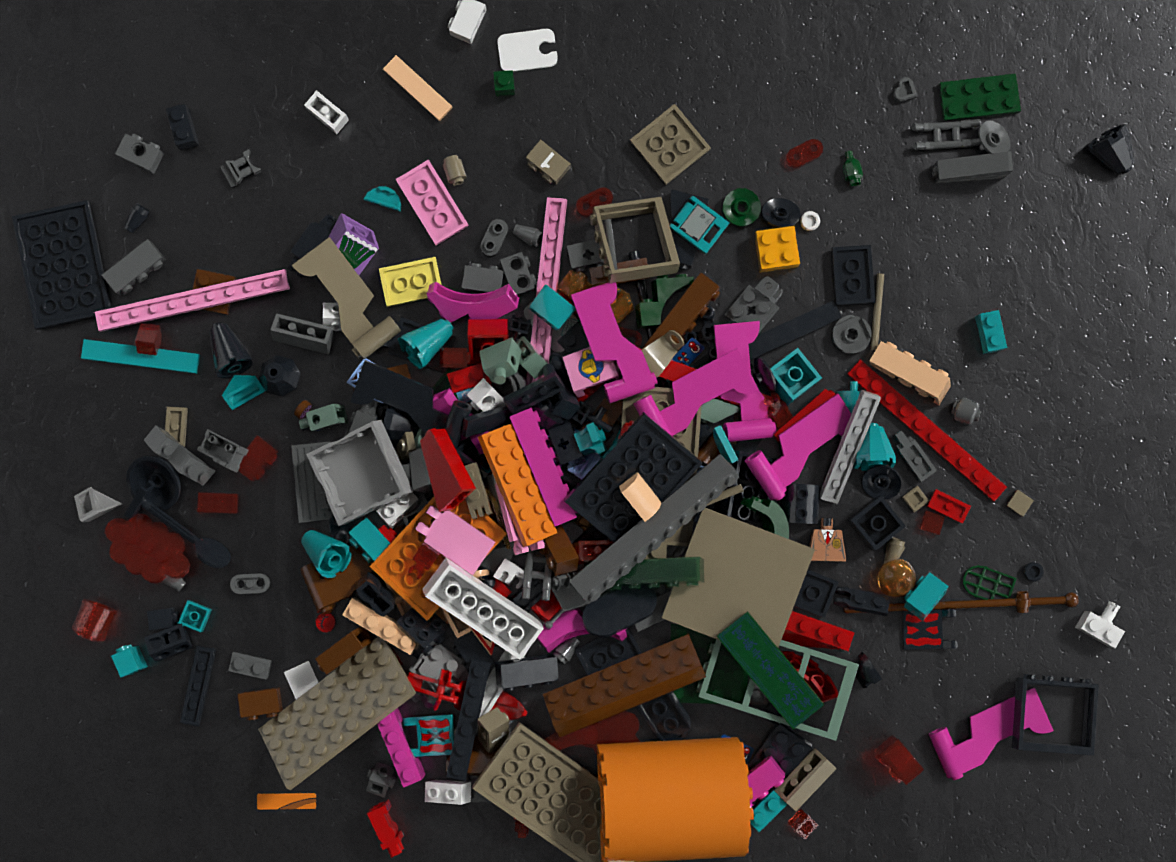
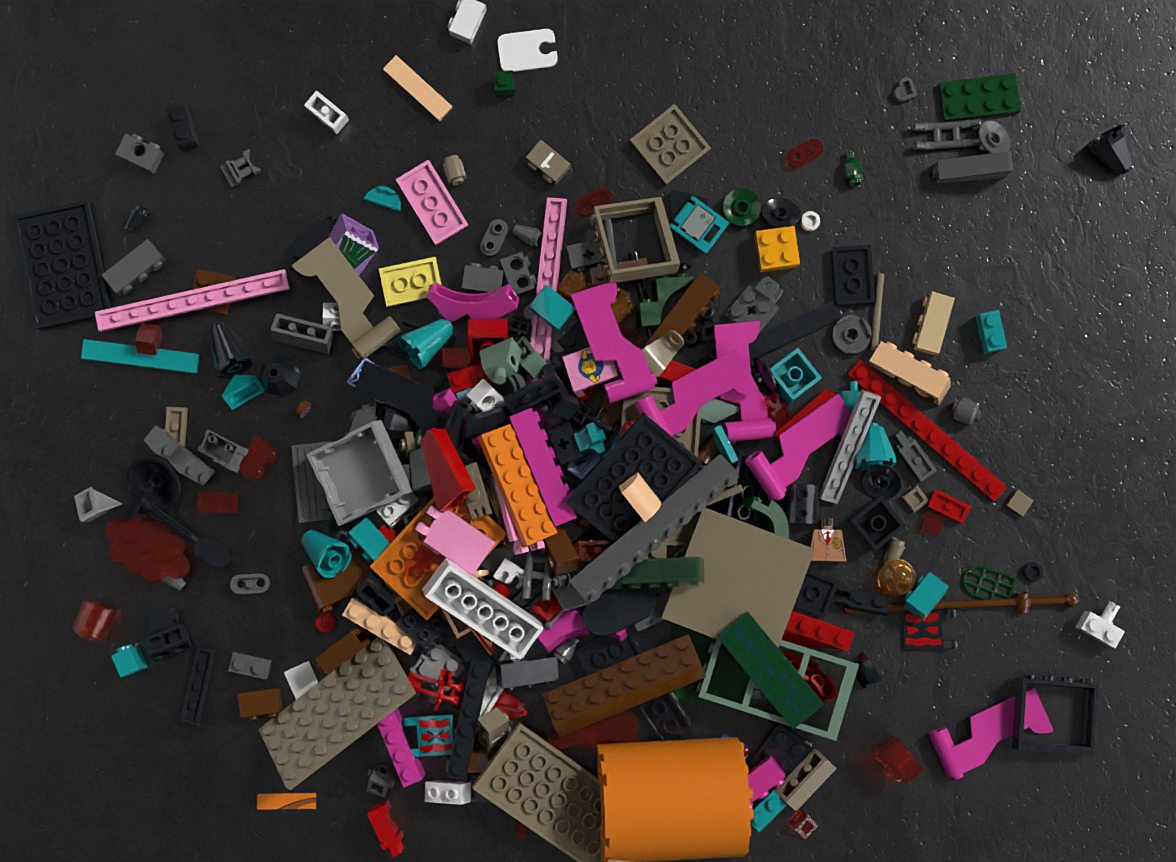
(195, 616): teal piece -> none
(324, 418): sand green torso -> none
(689, 352): blue sticker -> none
(933, 323): none -> tan brick

